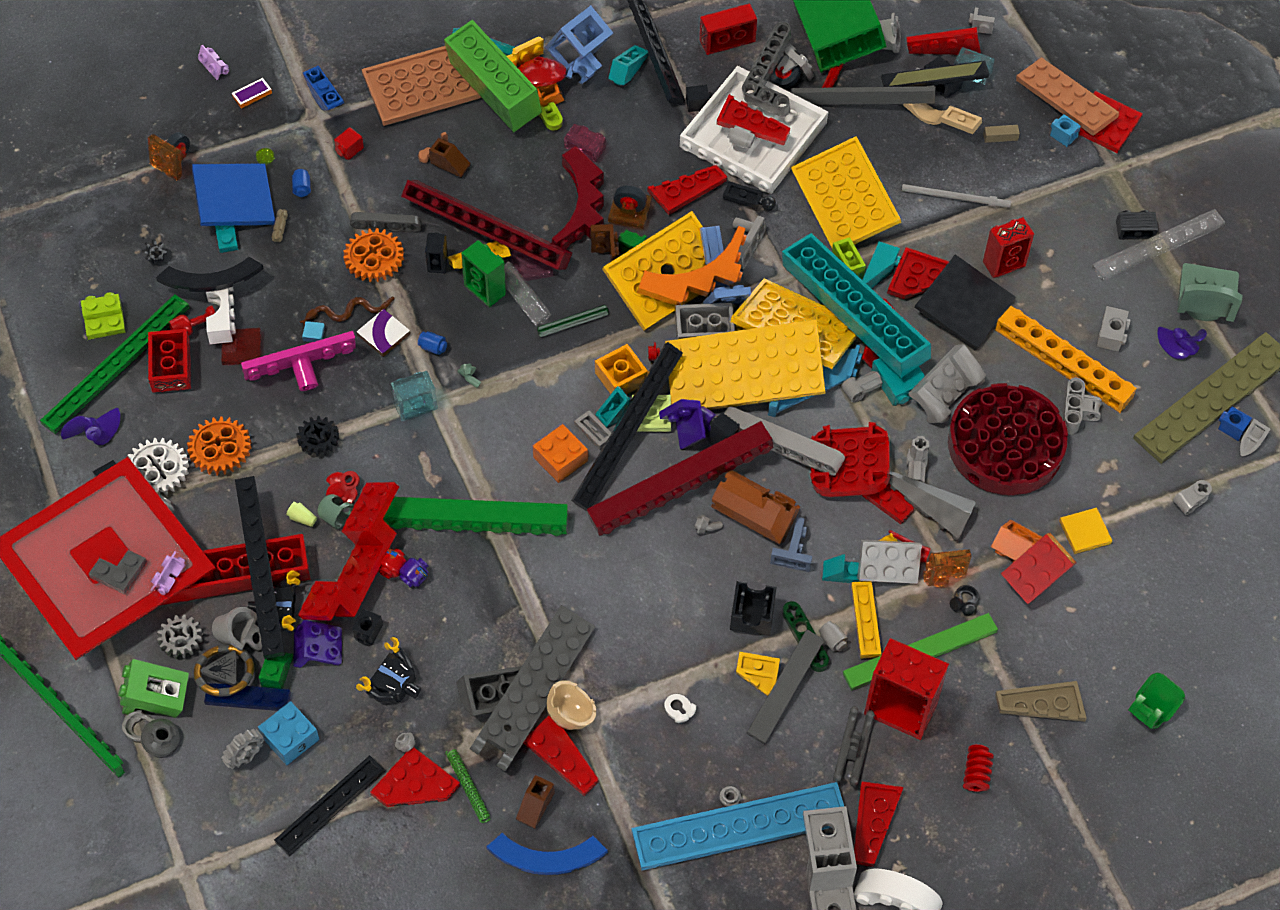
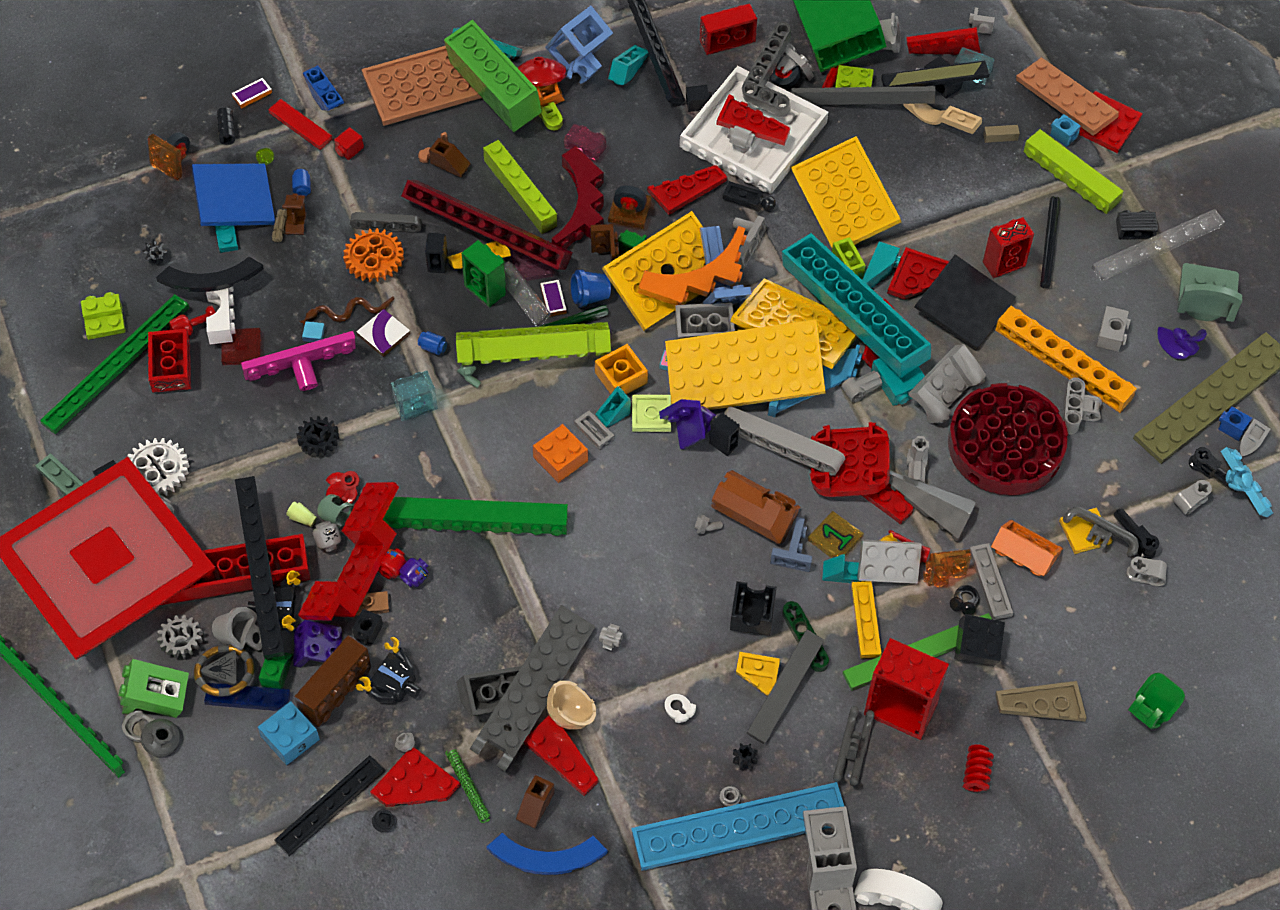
(58, 474): none -> sand green plate
(97, 430): dark purple piece -> none
(119, 576): dark grey plate -> none
(163, 580): lavender hinge -> none
(211, 62): lavender hinge -> none
(219, 445): orange gear -> none
(226, 126): none -> black axle
(242, 748): light grey gear -> none
(295, 214): none -> reddish brown piece
(300, 124): none -> red tile
(326, 536): none -> light grey head
(333, 681): none -> reddish brown brick
(375, 602): none -> medium nougat plate
(383, 820): none -> black tile
(520, 187): none -> lime brick
(527, 51): yellow hinge -> none
(533, 342): none -> lime brick
(553, 297): none -> tile
(589, 287): none -> blue piece
(611, 636): none -> light grey gear
(627, 426): black plate -> none
(653, 352): red plate -> none
(680, 478): dark red brick -> none
(750, 758): none -> black gear
(833, 636): light grey brick -> none
(835, 536): none -> clear yellow tile
(854, 77): none -> lime hinge
(874, 816): red wing -> none
(979, 640): none -> black brick
(991, 201): light grey bar -> none
(991, 581): none -> light grey plate
(1038, 568): red brick -> none
(1050, 239): none -> black axle
(1073, 171): none -> lime brick
(1103, 529): none -> dark grey piece
(1144, 538): none -> black connector
(1148, 570): none -> light grey piece
(1208, 465): none -> black connector
(1241, 480): none -> medium azure plate

